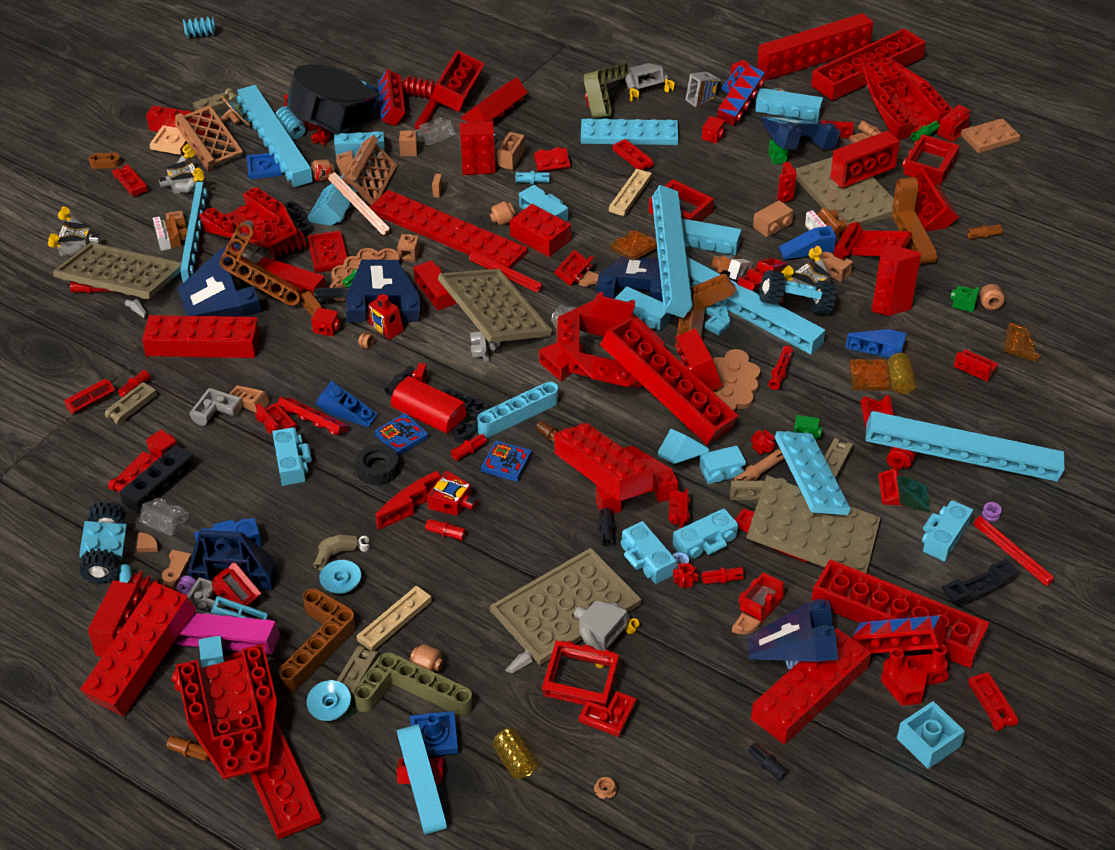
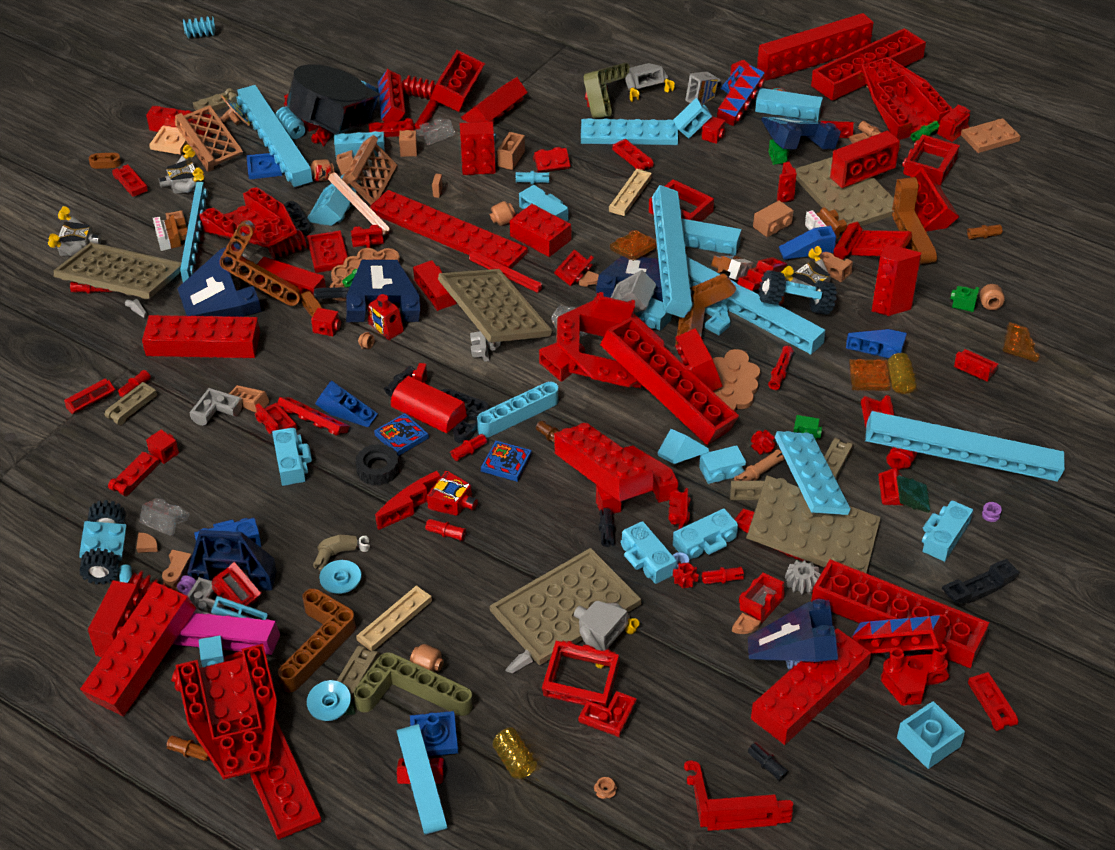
(157, 478): black brick -> none
(367, 237): none -> red hips
(392, 128): none -> red plate
(408, 247): nougat brick -> none
(636, 287): none -> light grey slope
(692, 118): none -> medium azure brick
(737, 811): none -> red hinge
(802, 576): none -> light grey gear
(1014, 551): red axle -> none

